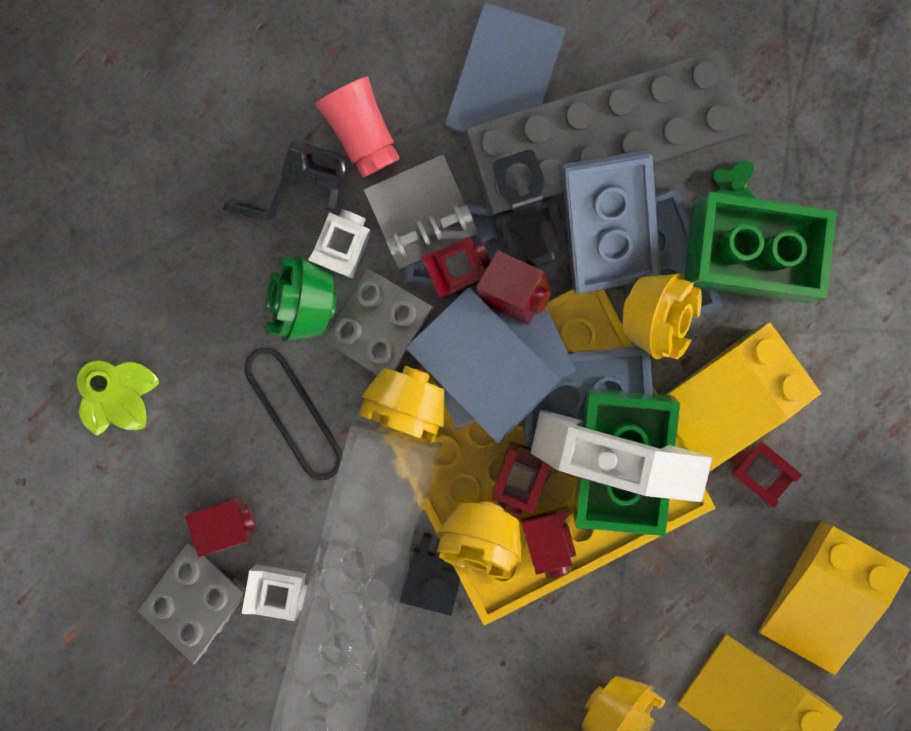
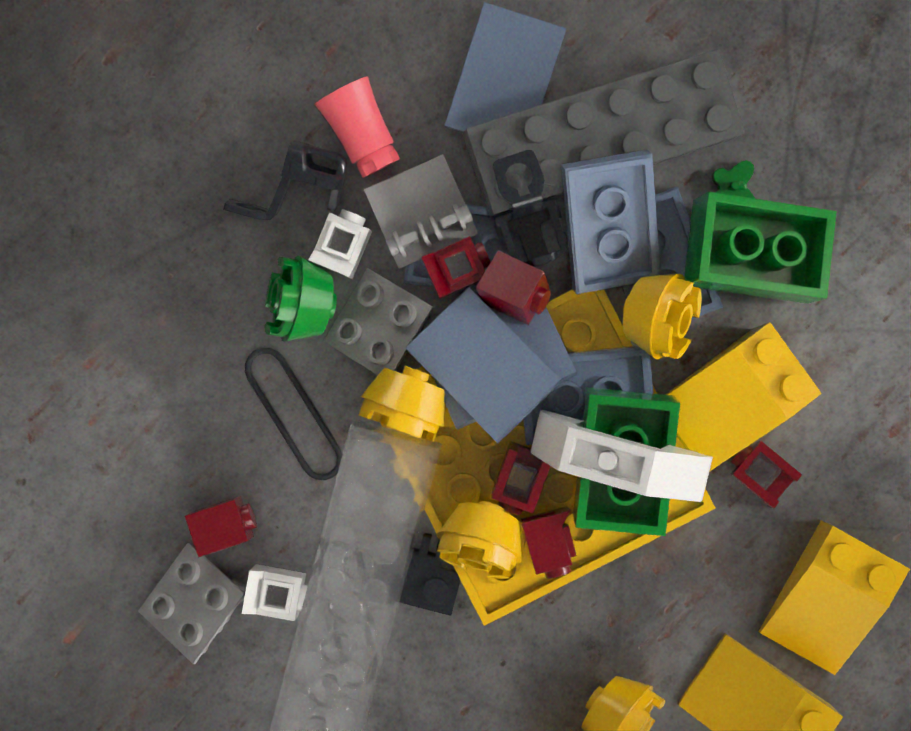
(119, 399): lime plate -> none

